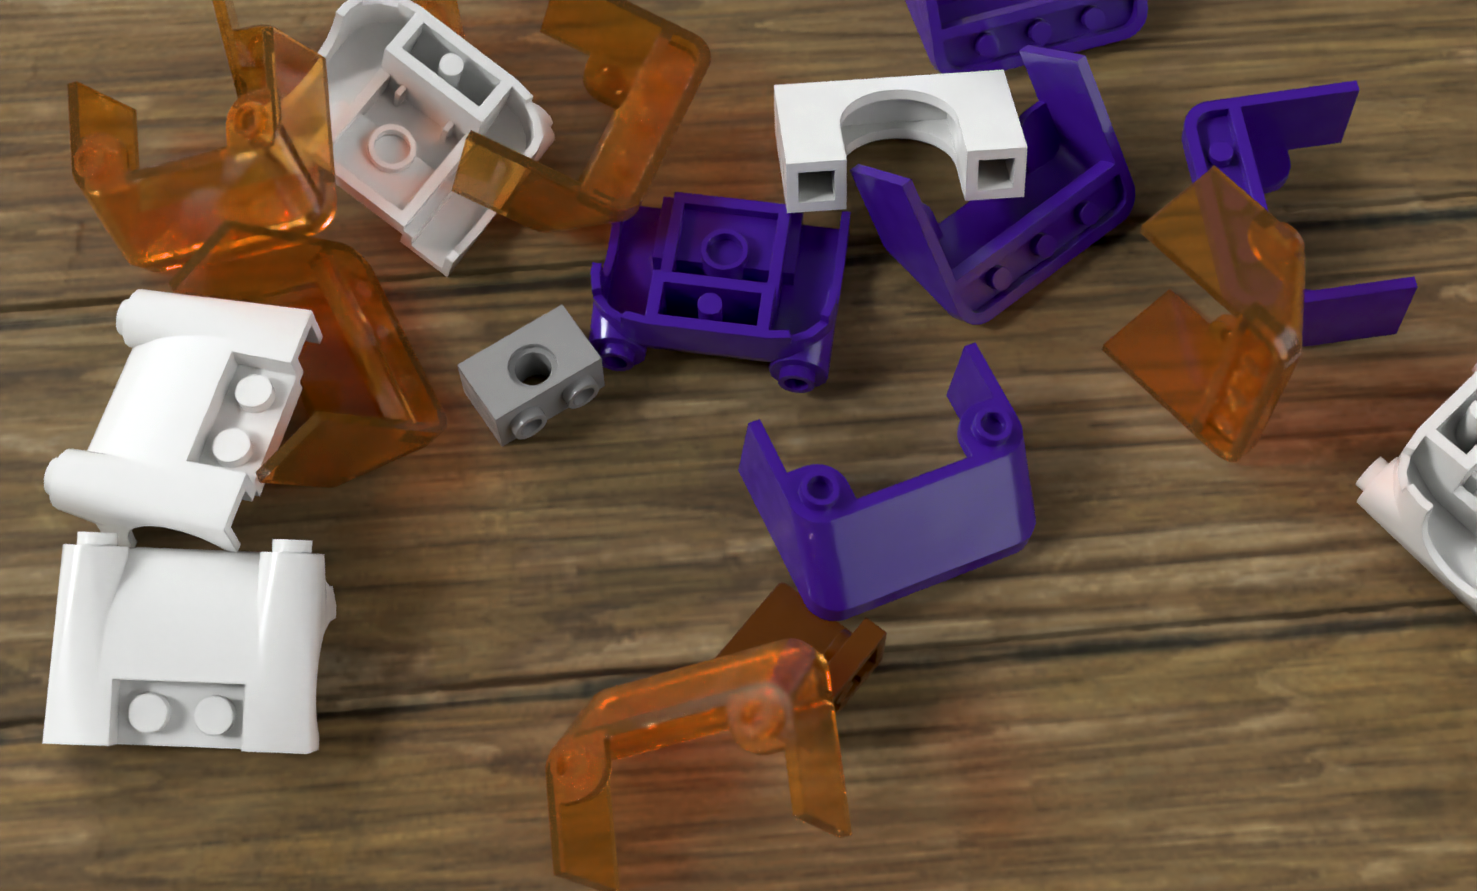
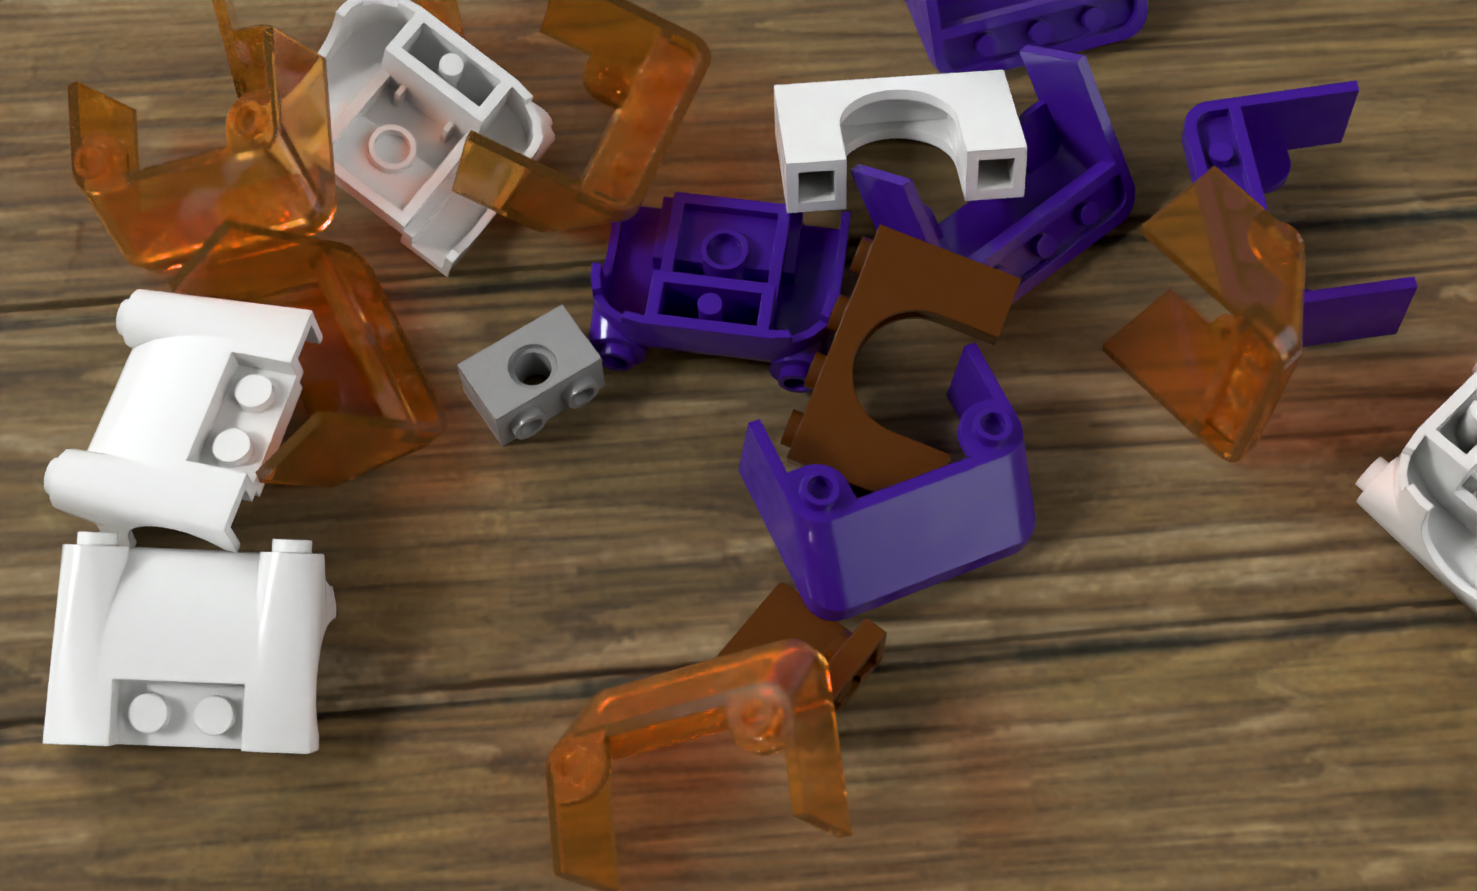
(895, 282): none -> reddish brown arch

